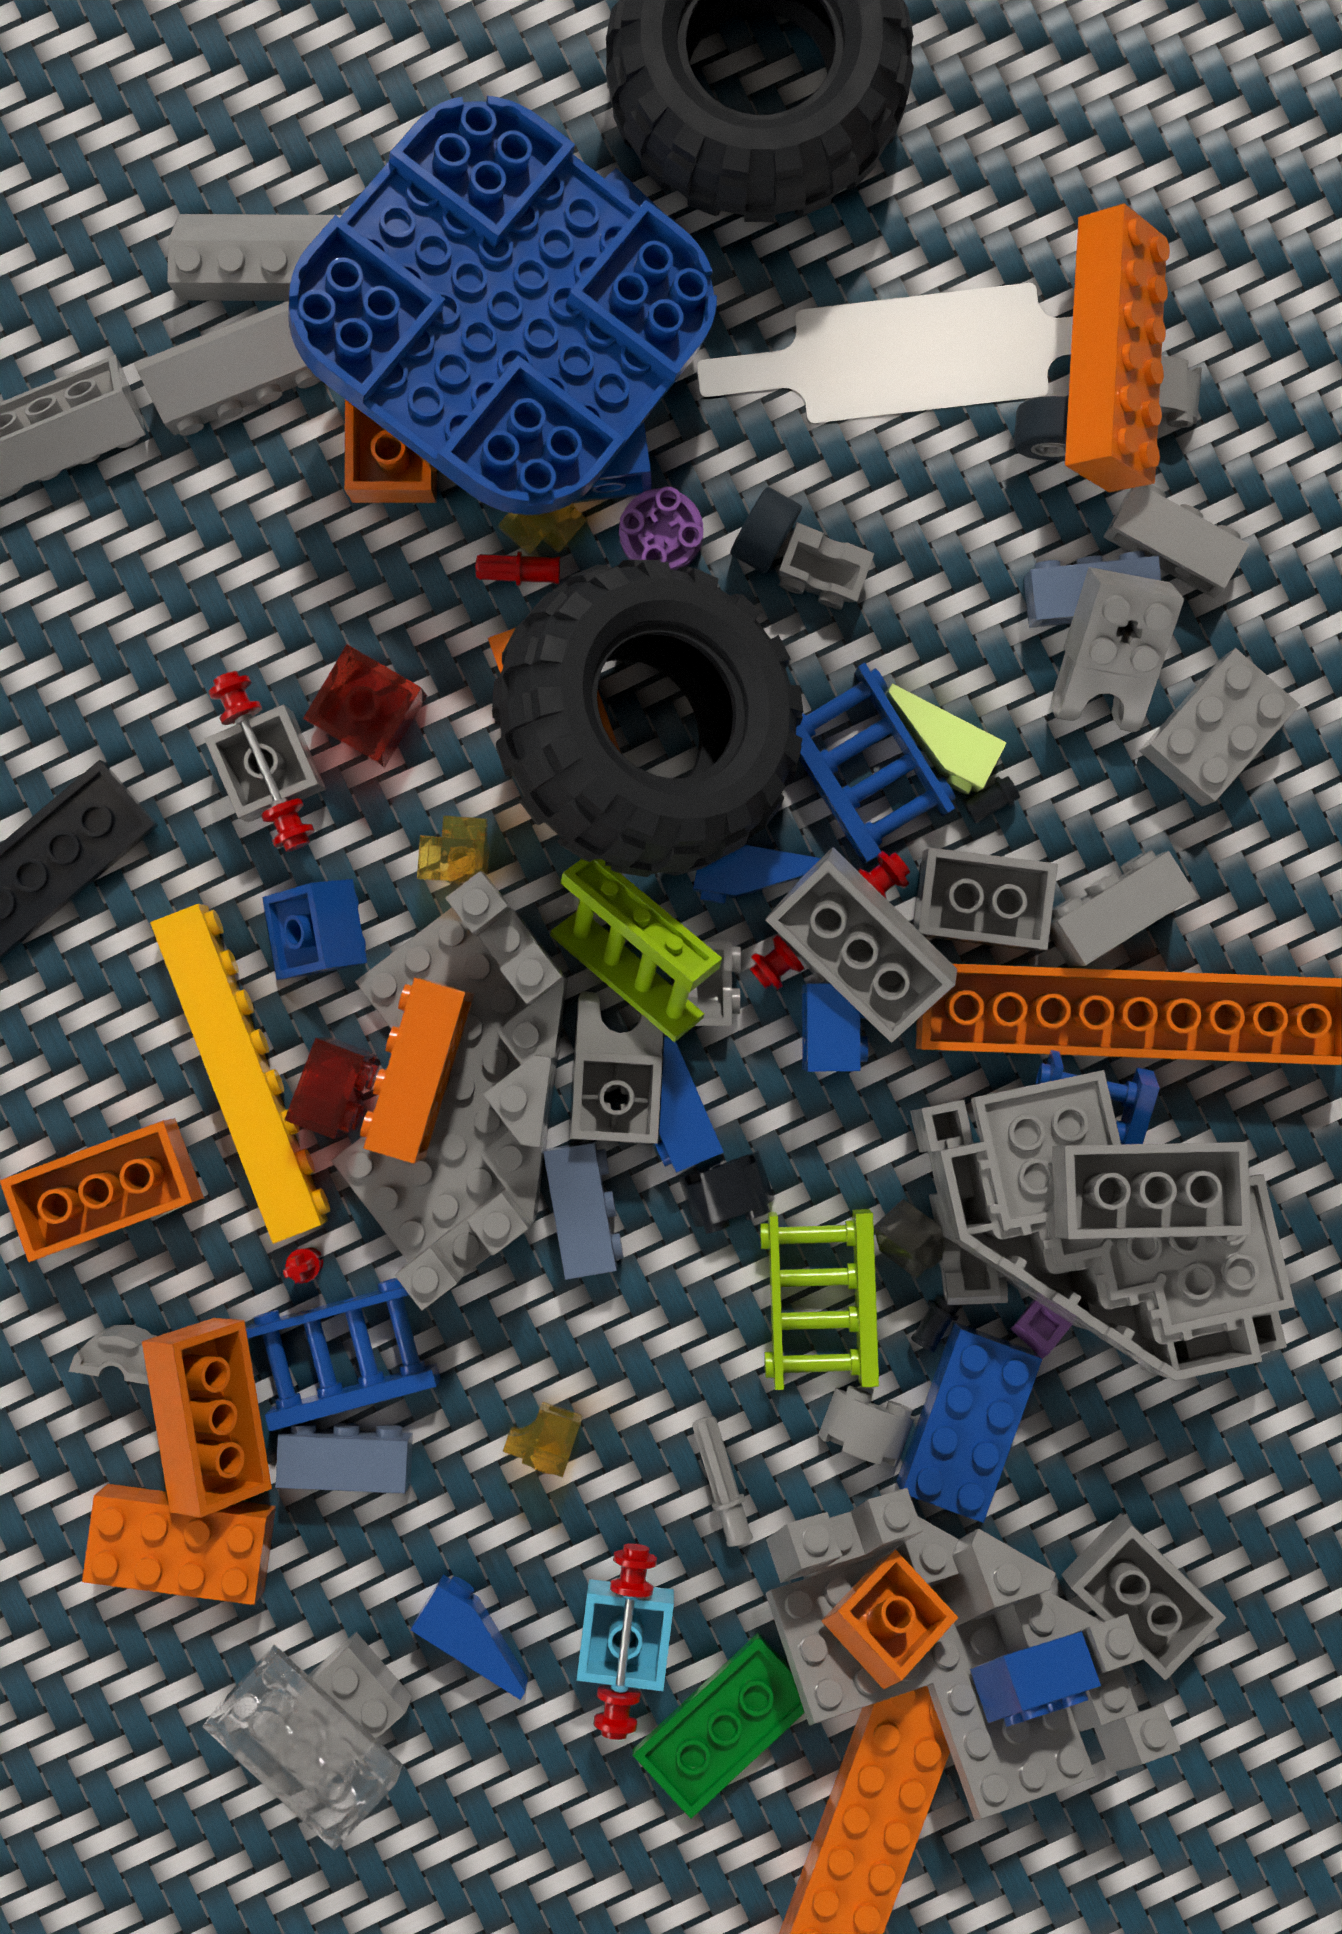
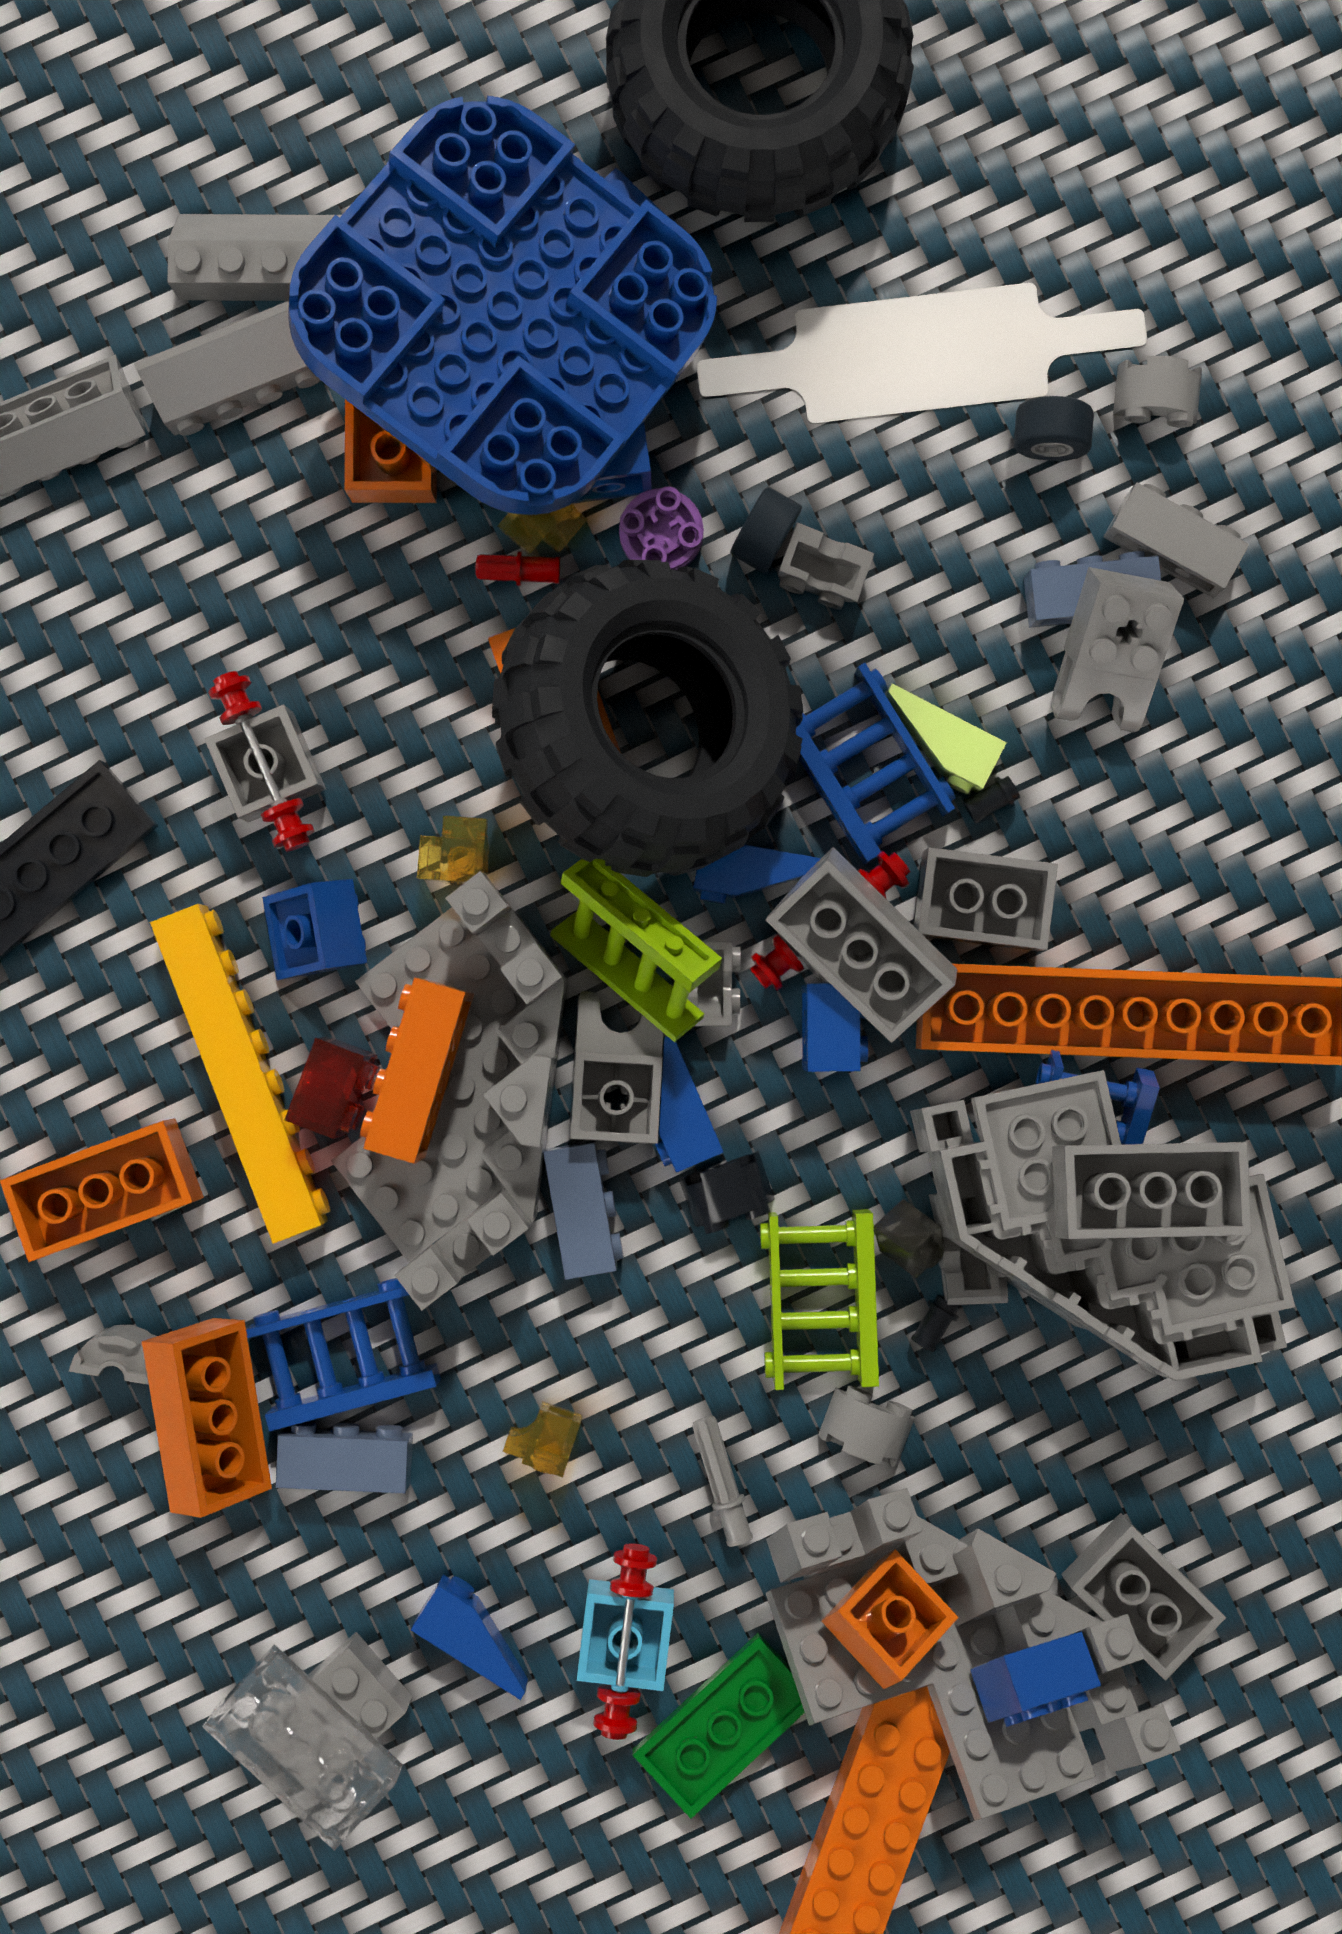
(147, 1548): orange brick -> none
(303, 1265): red axle -> none
(365, 706): clear red brick -> none
(968, 1422): blue brick -> none
(1040, 1328): medium lavender plate -> none
(1116, 349): orange brick -> none
(1118, 907): light grey brick -> none
(1219, 727): light grey brick -> none

